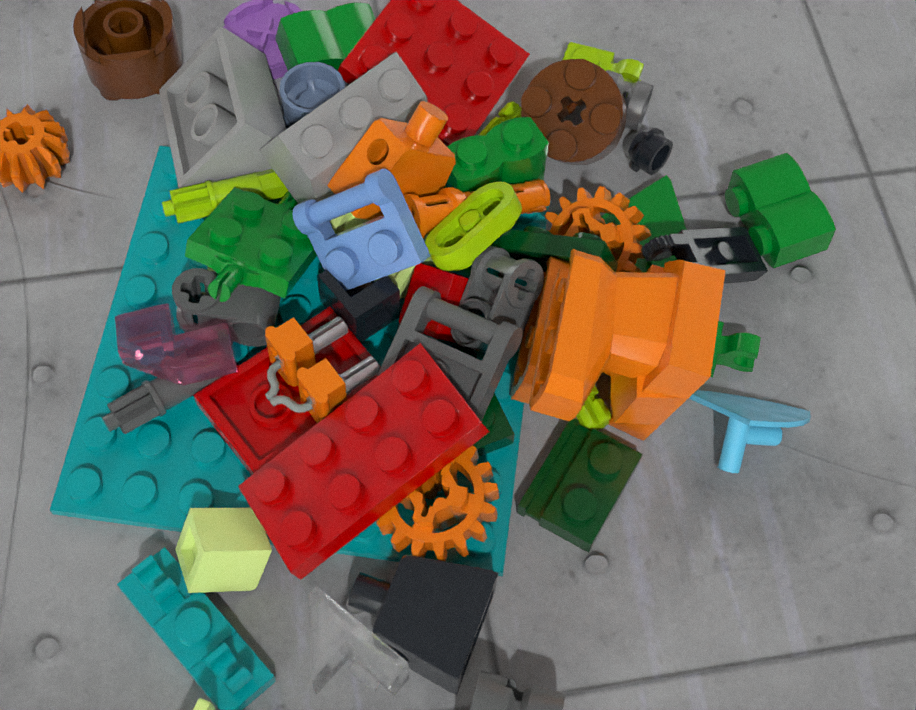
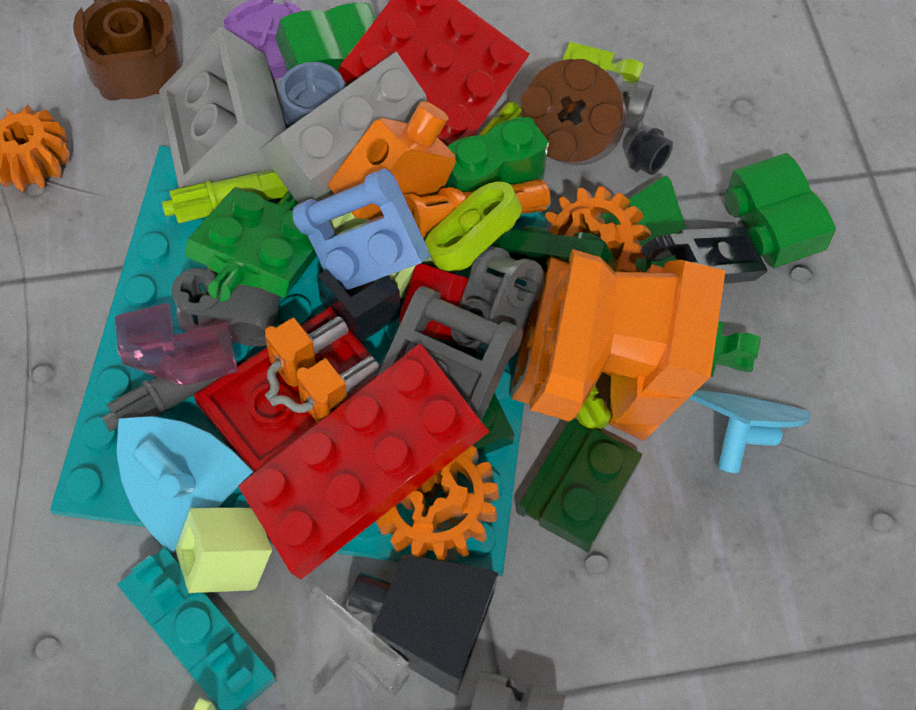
(172, 469): none -> medium azure shield

